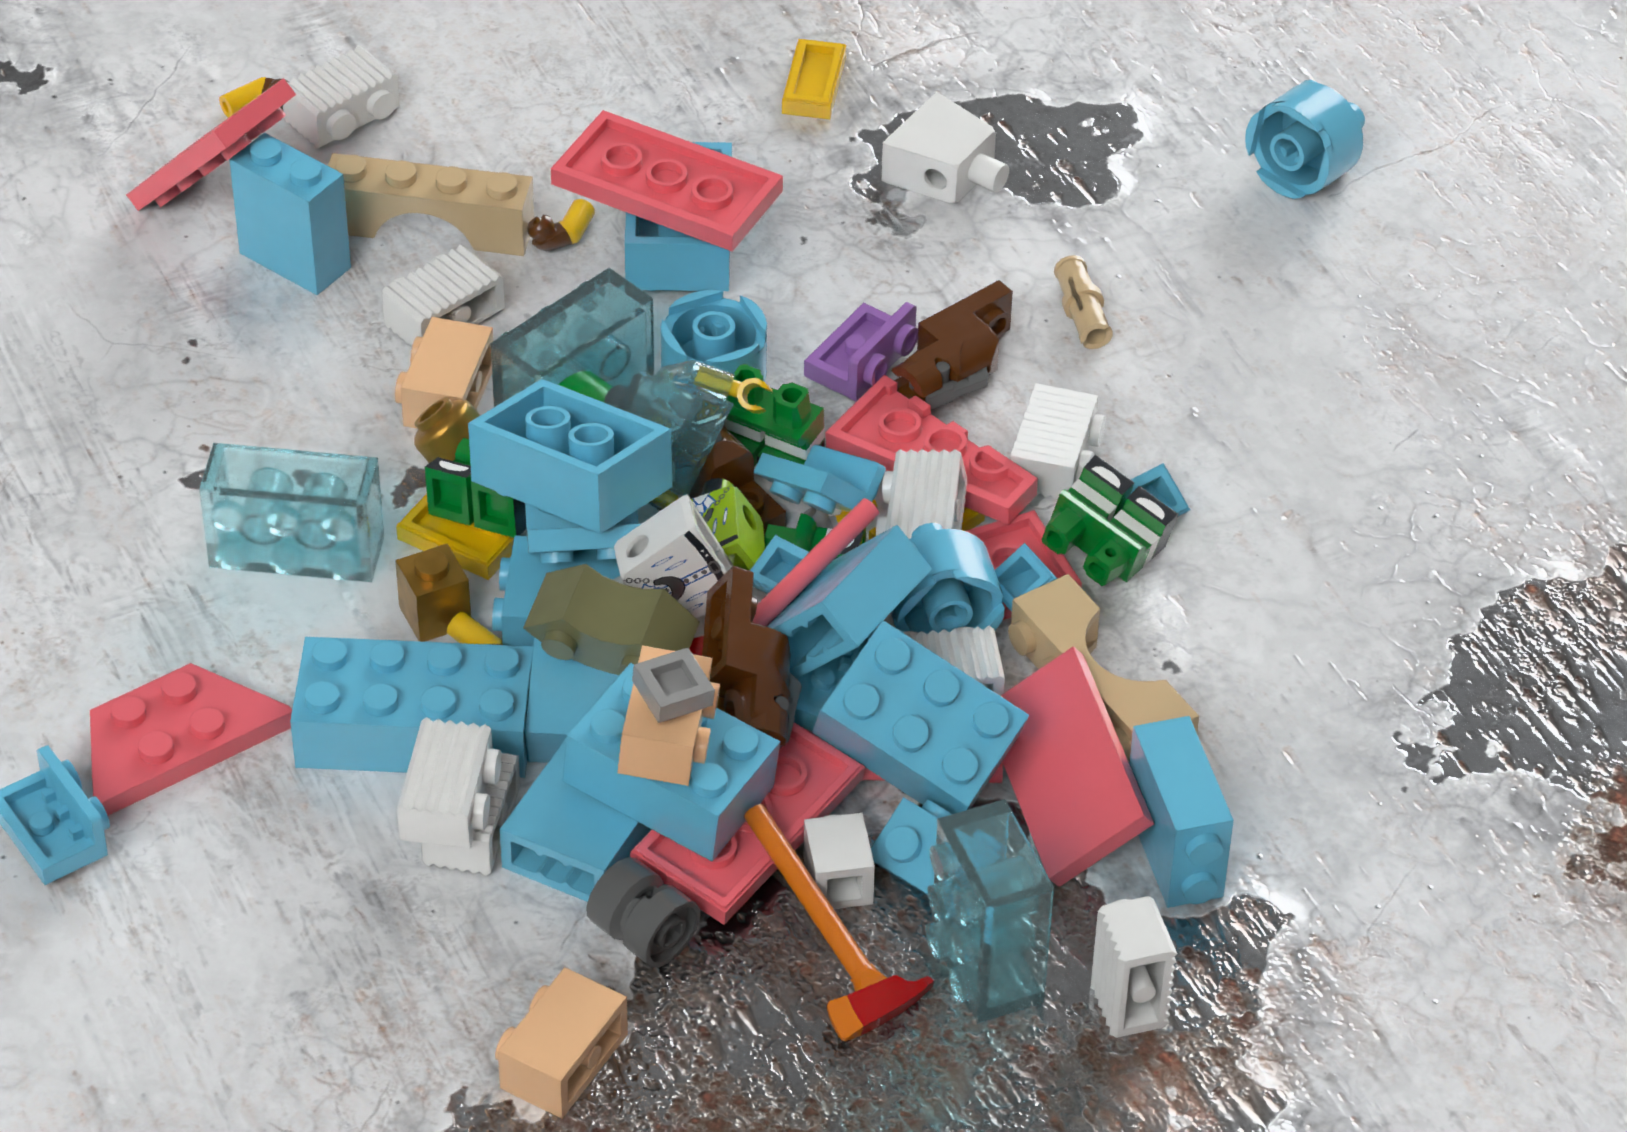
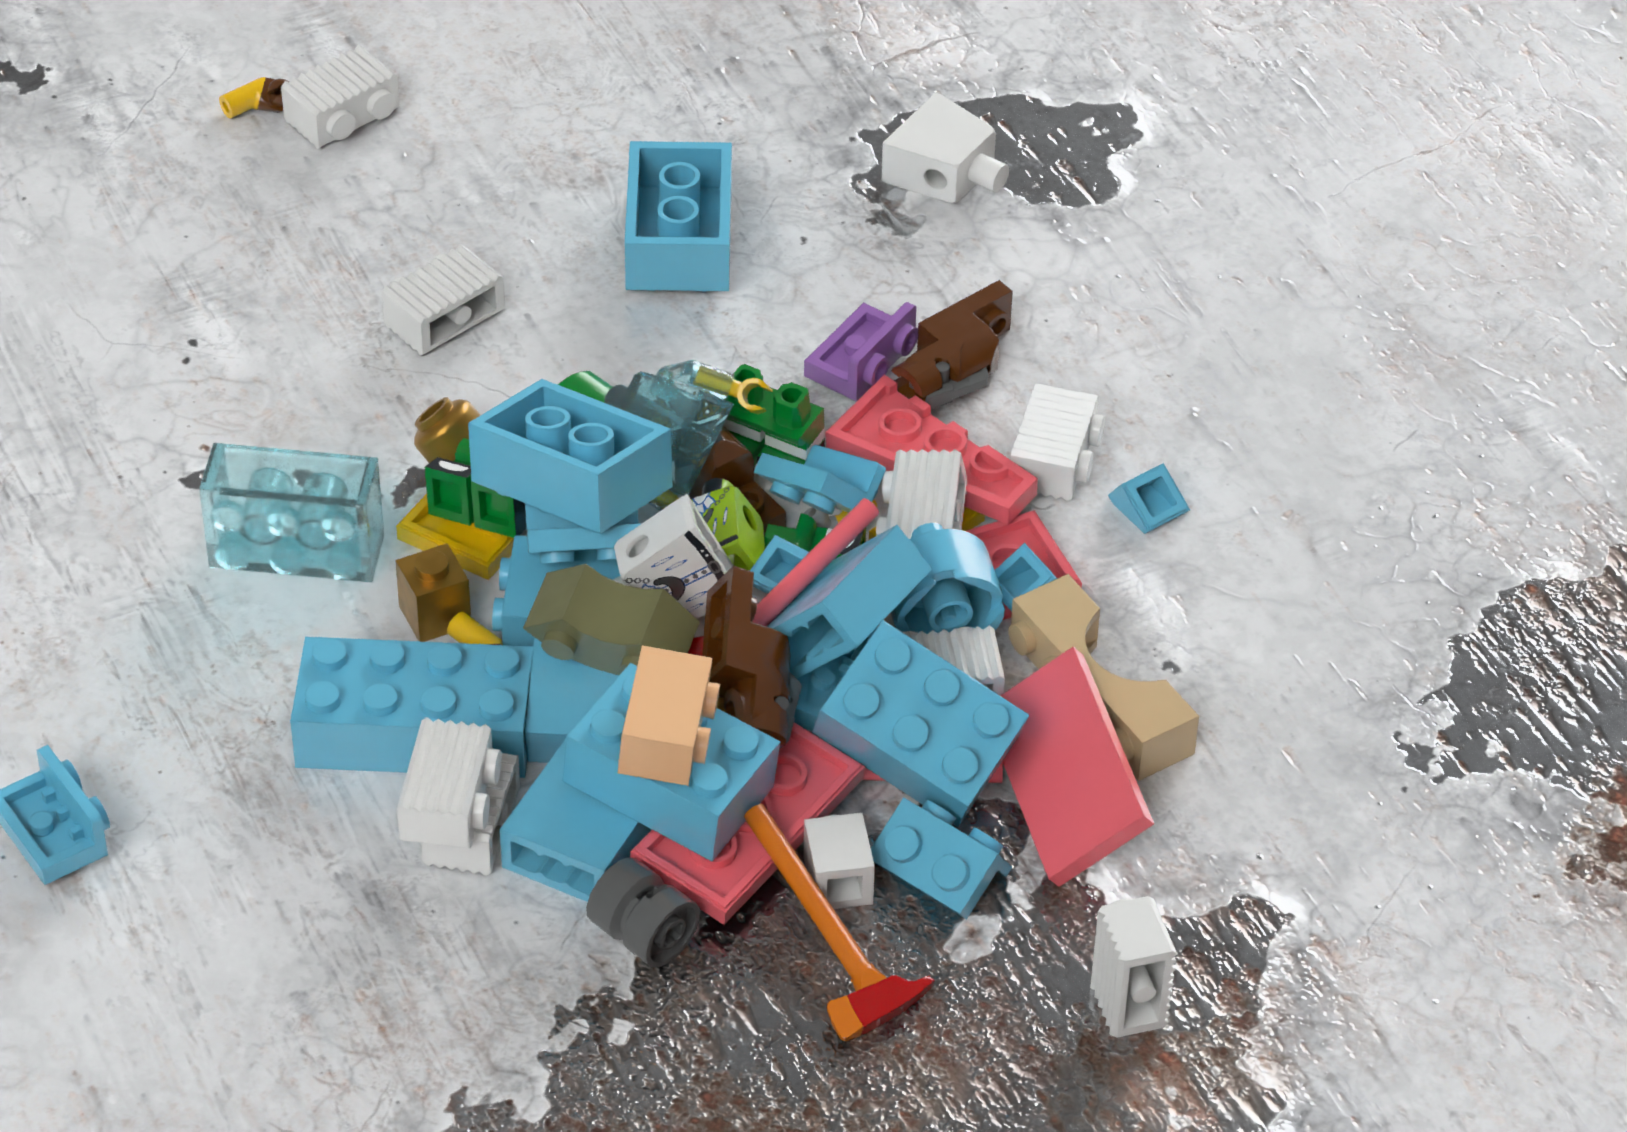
(175, 731): coral wing -> none
(213, 147): coral plate -> none
(290, 213): medium azure brick -> none
(445, 362): light nougat brick -> none
(483, 205): tan arch -> none
(562, 1042): light nougat brick -> none
(569, 231): arm -> none
(594, 328): clear light blue brick -> none
(667, 180): coral plate -> none
(673, 685): light grey plate -> none
(715, 332): medium azure brick -> none
(814, 79): yellow tile -> none
(990, 911): clear light blue brick -> none
(1083, 302): tan pin -> none
(1109, 523): green hips -> none
(1189, 813): medium azure brick -> none
(1305, 139): medium azure brick -> none

